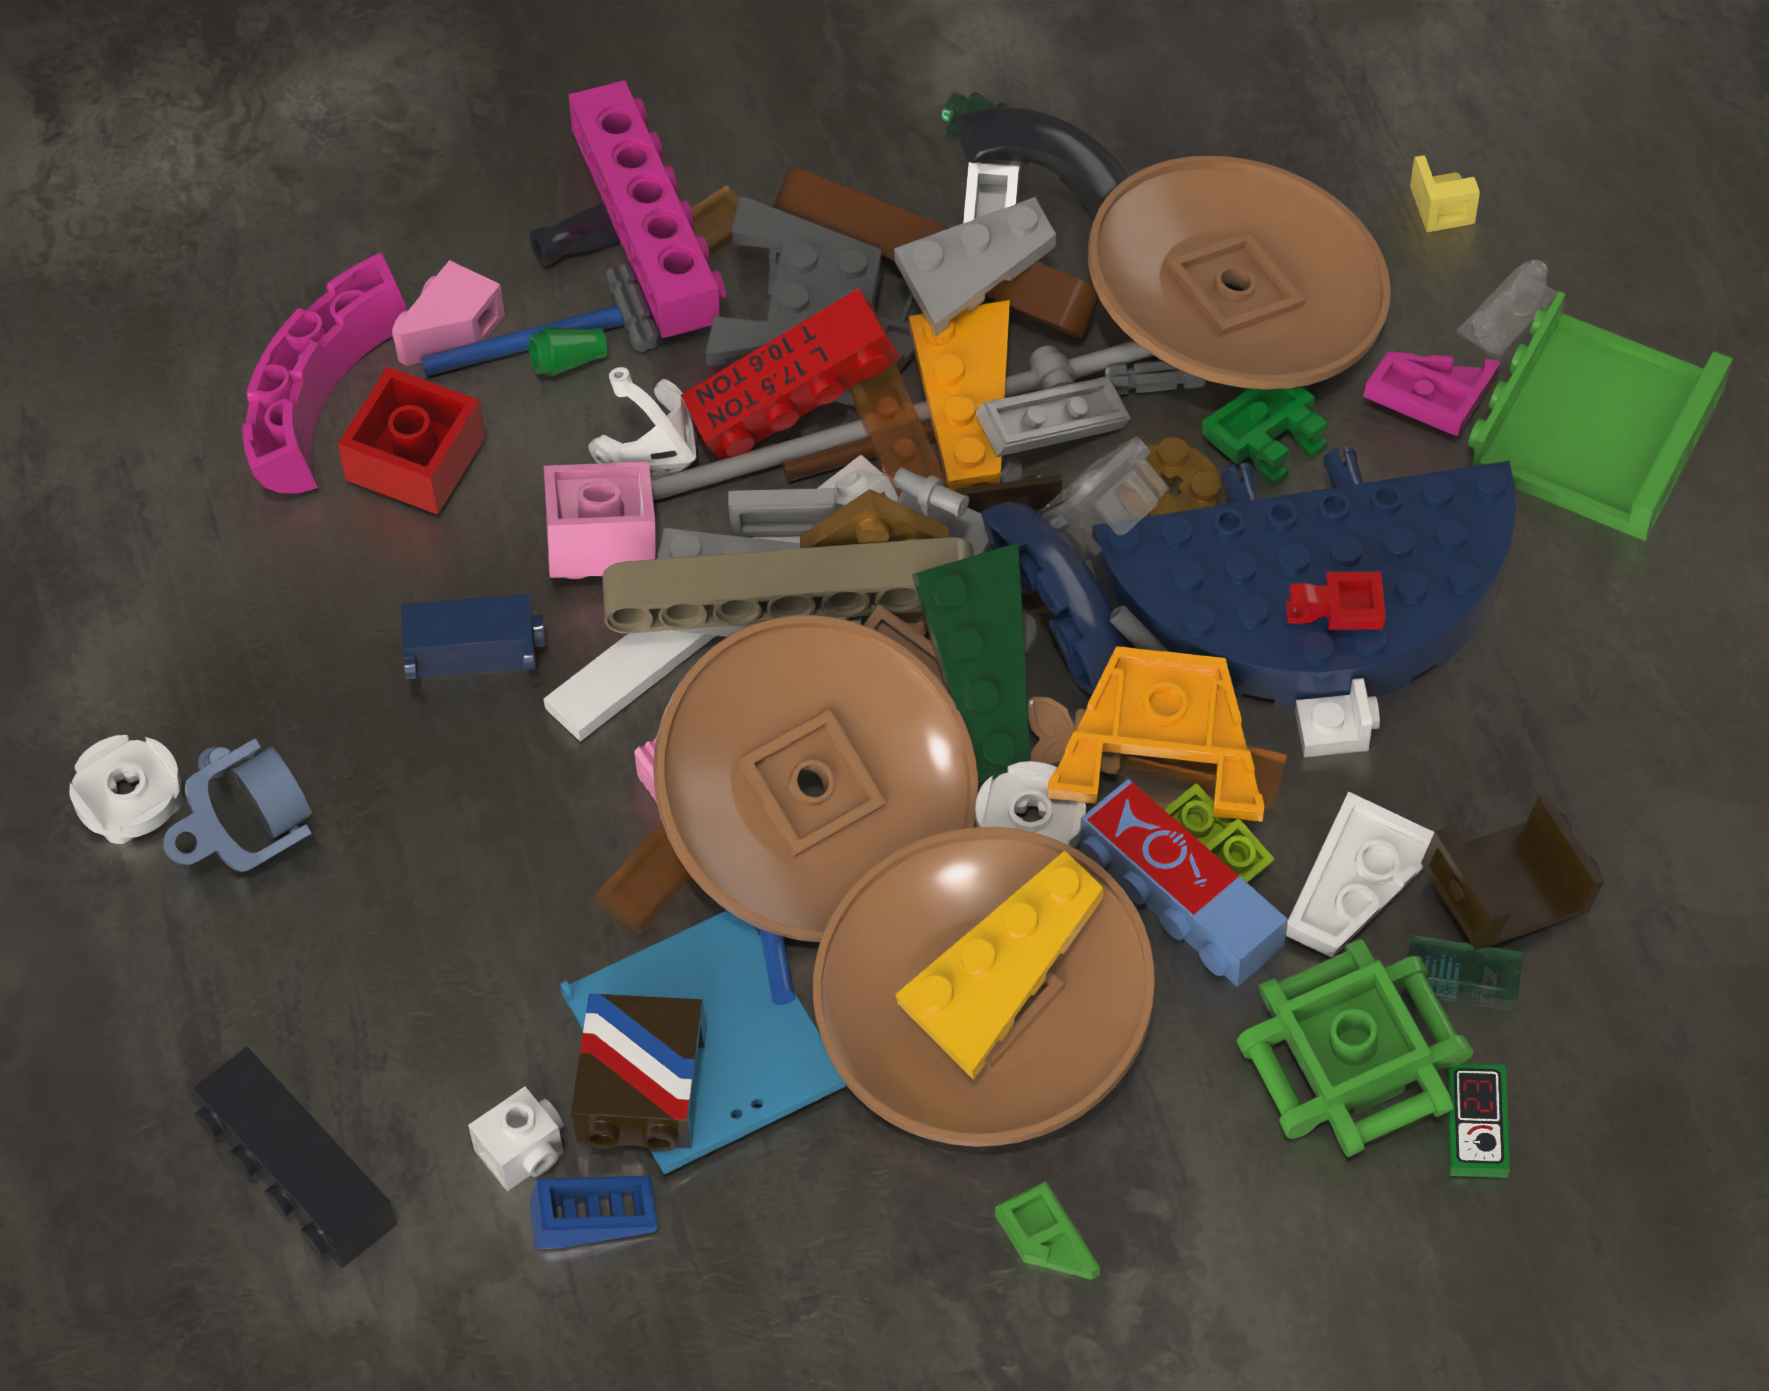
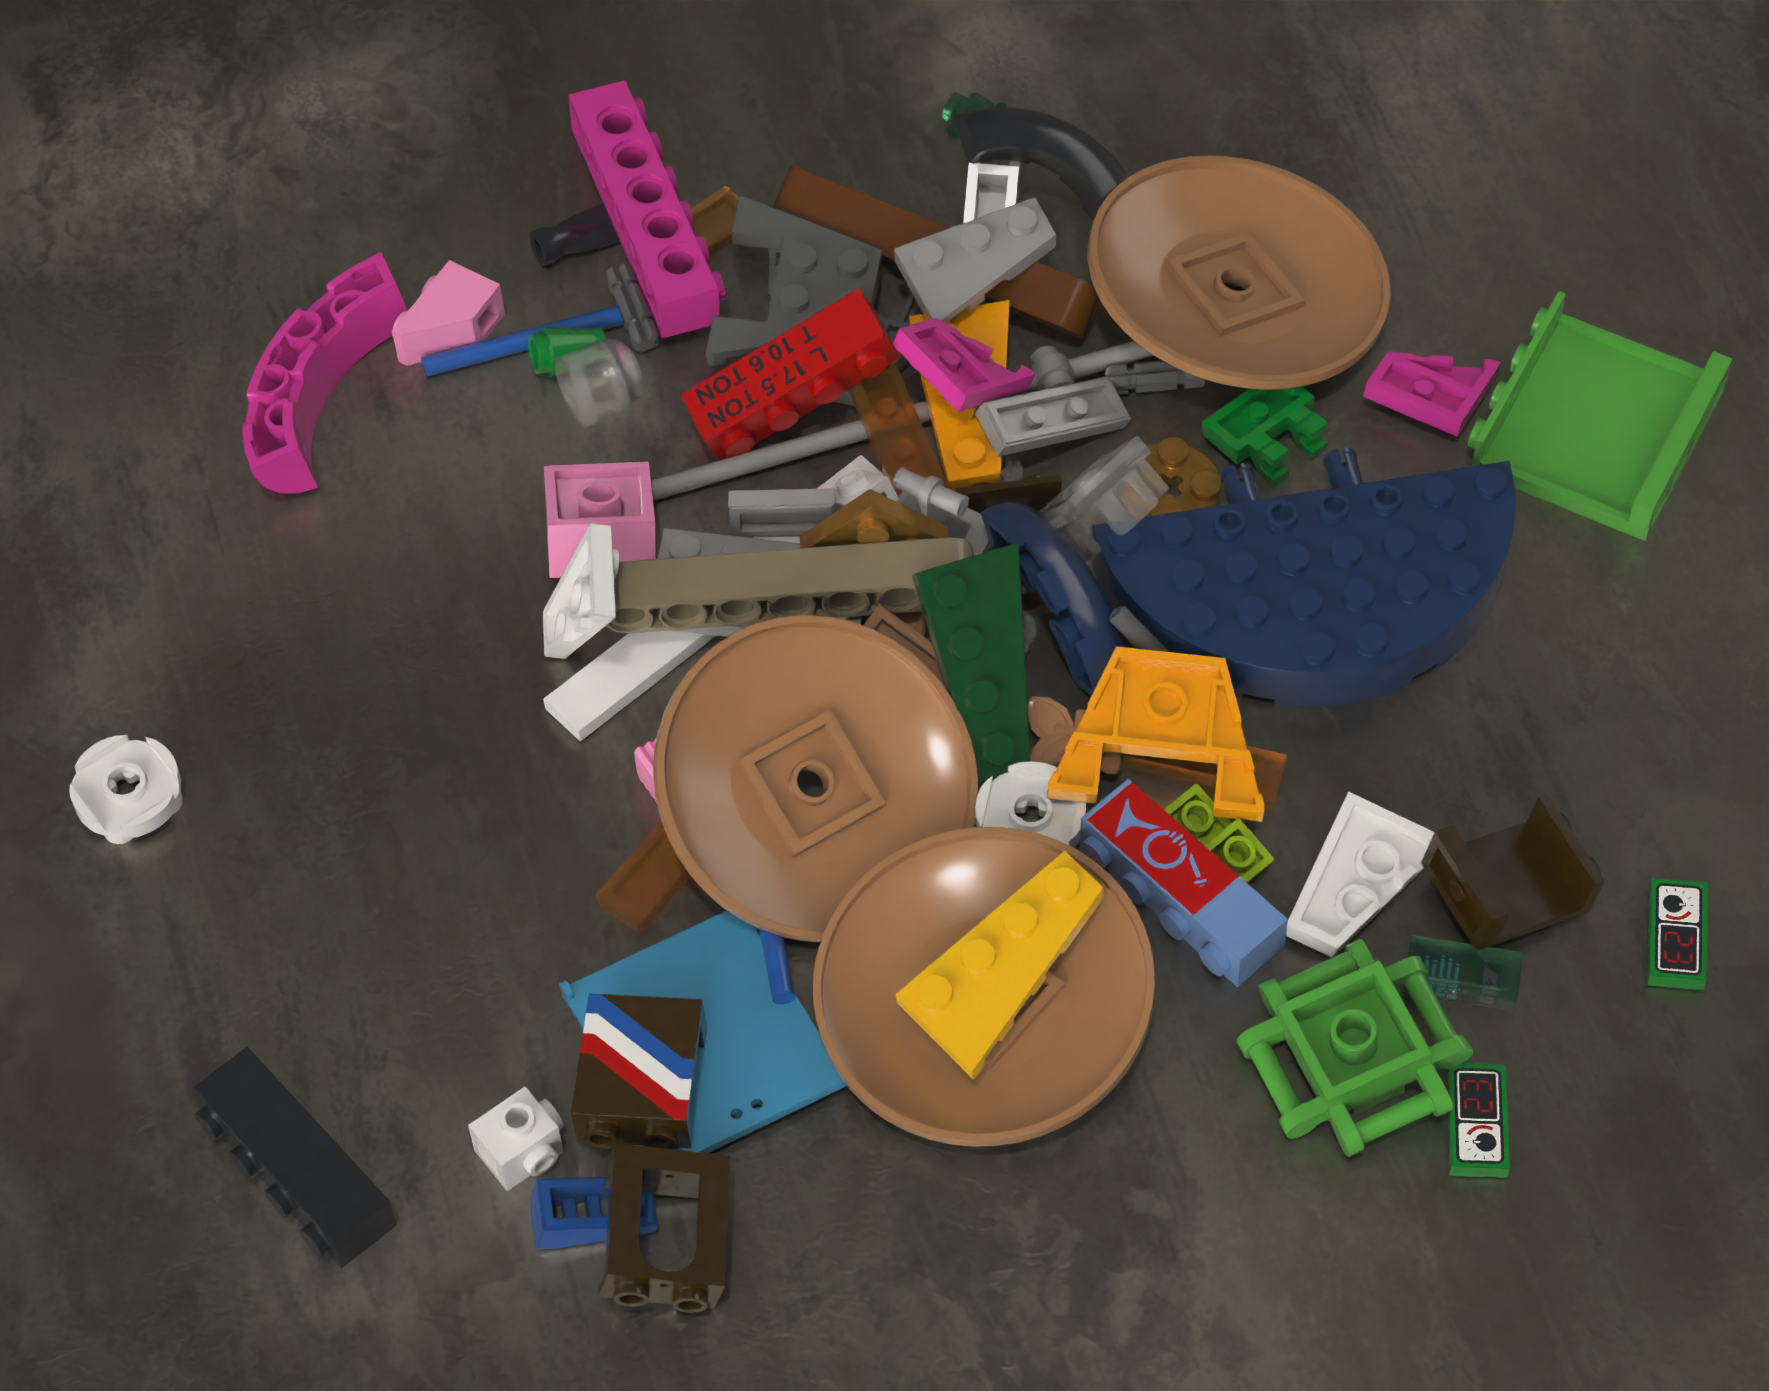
(269, 792): sand blue piece -> none
(412, 440): red brick -> none
(470, 636): dark blue brick -> none
(583, 595): none -> white wing
(594, 372): none -> clear helmet
(671, 431): white helmet -> none
(671, 1173): none -> dark brown panel
(835, 457): reddish brown bar -> none
(958, 365): none -> dark pink wing
(1045, 1233): bright green tile -> none
(1337, 722): white bracket -> none
(1346, 599): red plate -> none
(1443, 199): light yellow panel -> none
(1509, 309): clear hinge -> none
(1677, 934): none -> tile

